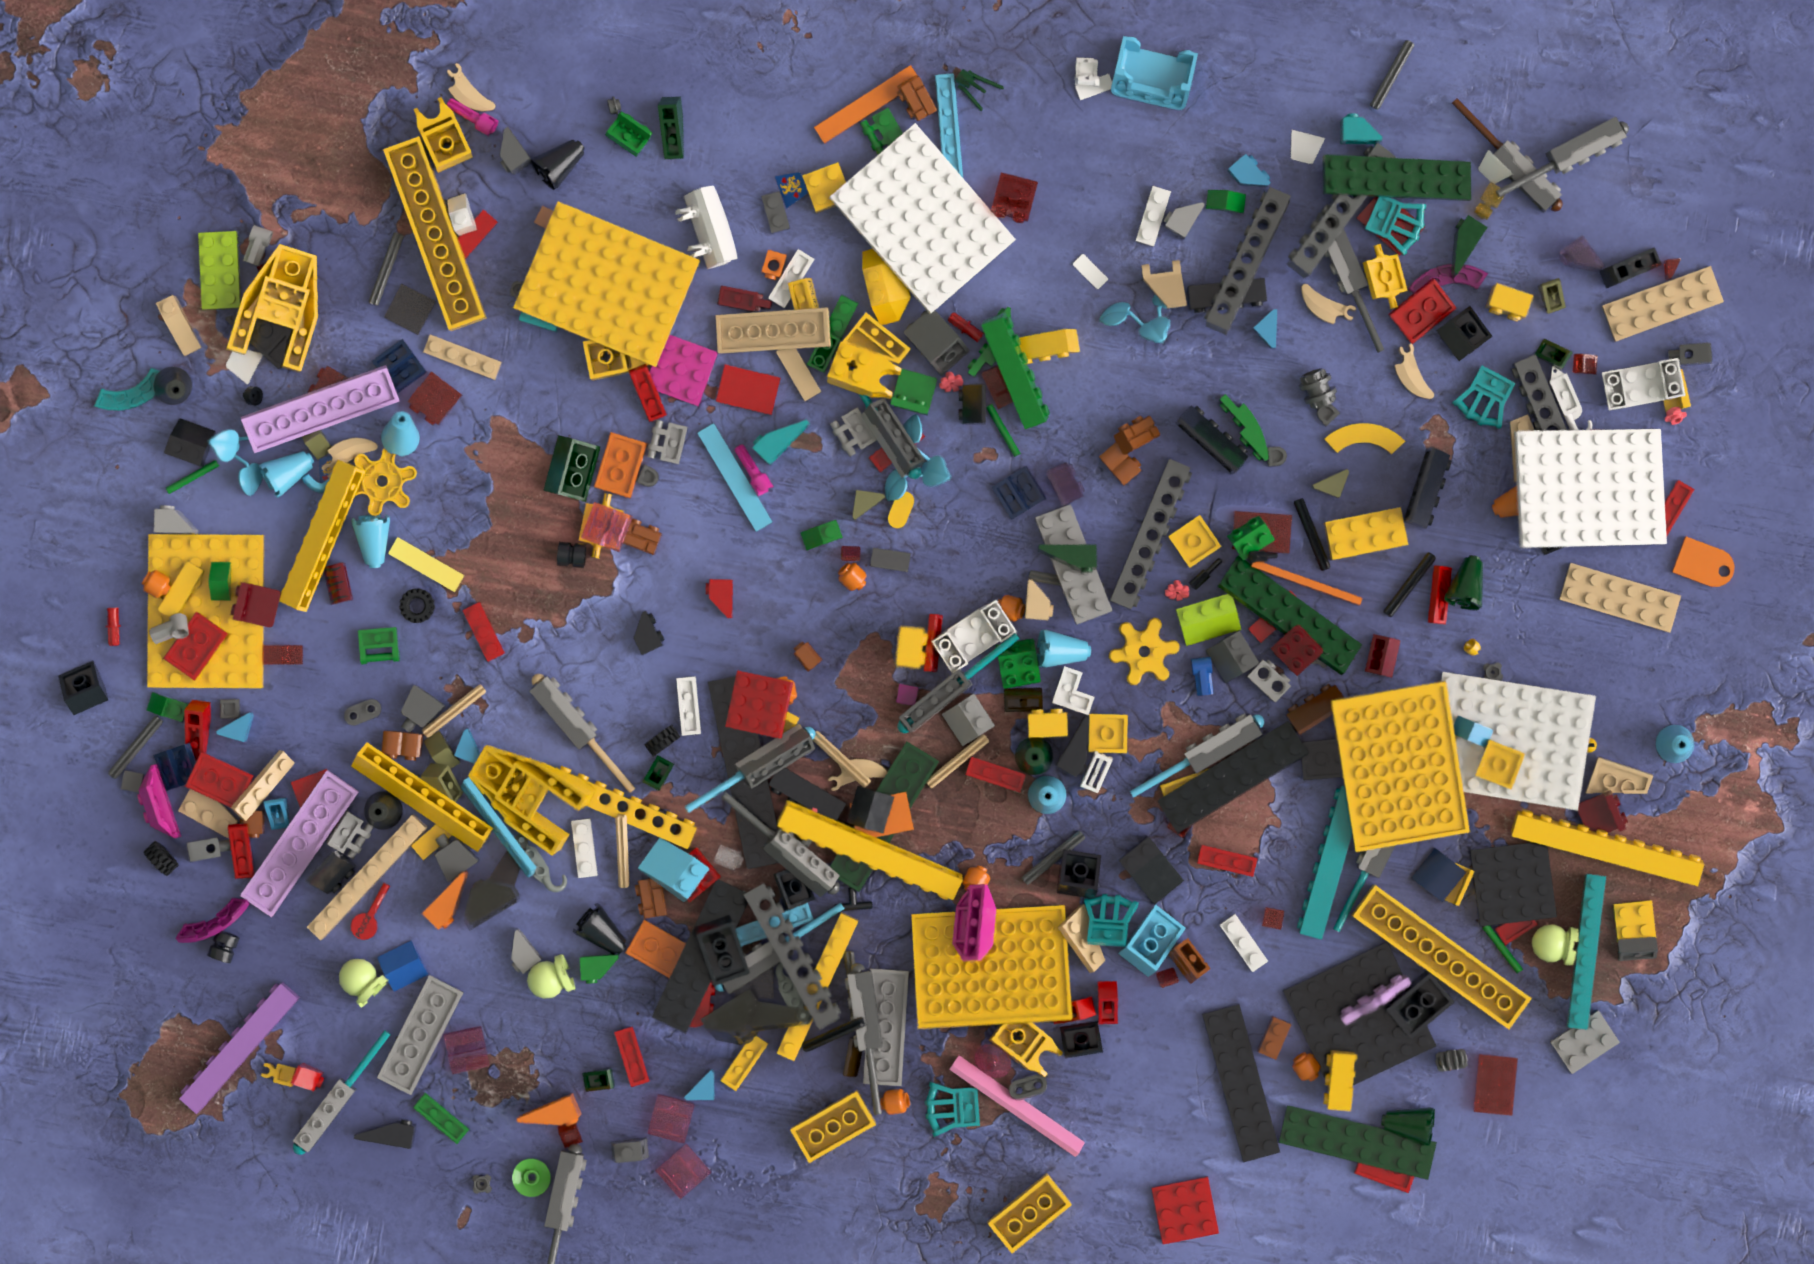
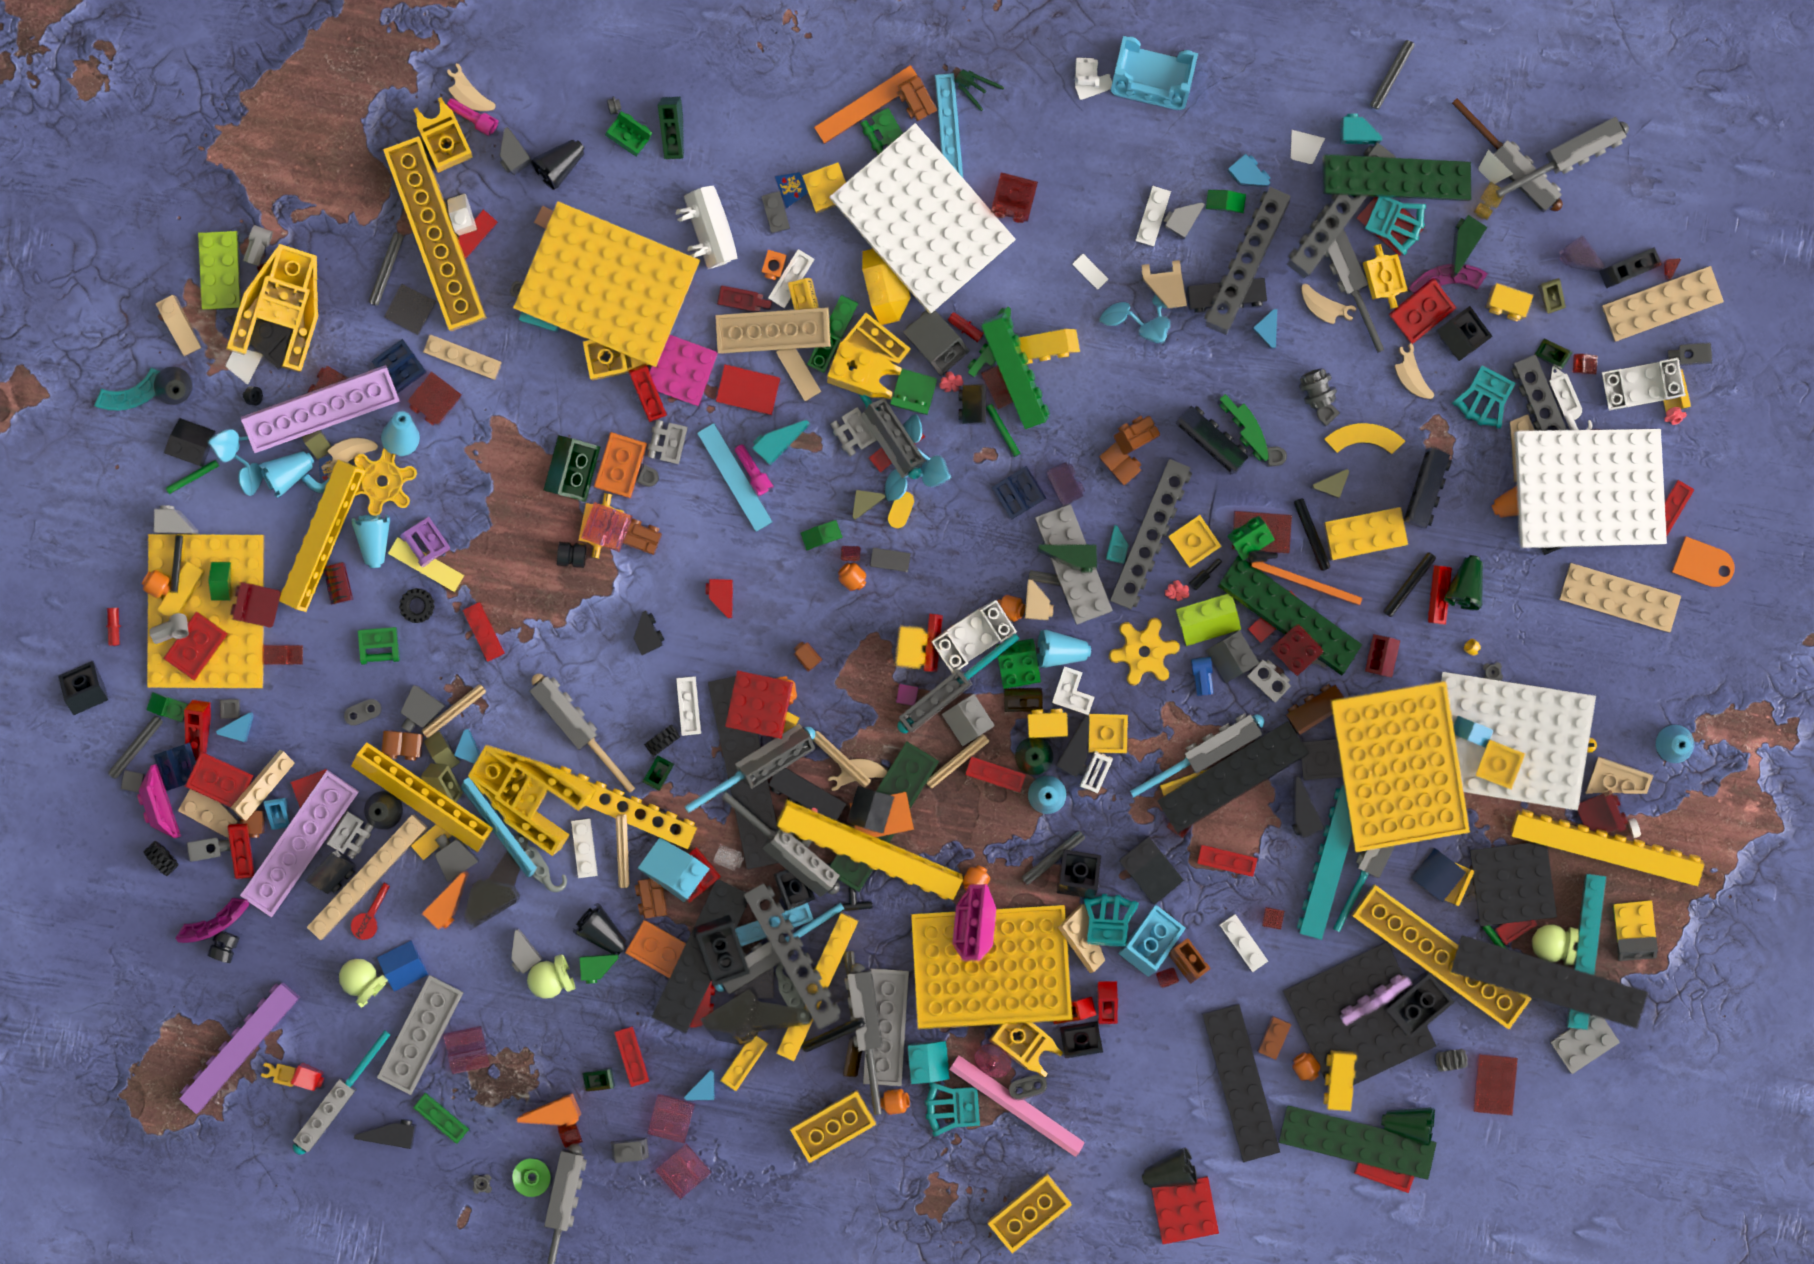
(176, 564): none -> black bar
(430, 538): none -> medium lavender plate
(928, 1062): none -> teal slope
(1117, 547): none -> teal tile
(1171, 1171): none -> pearl dark grey cone
(1304, 814): none -> black slope
(1549, 982): none -> black plate
(1634, 828): none -> white tile

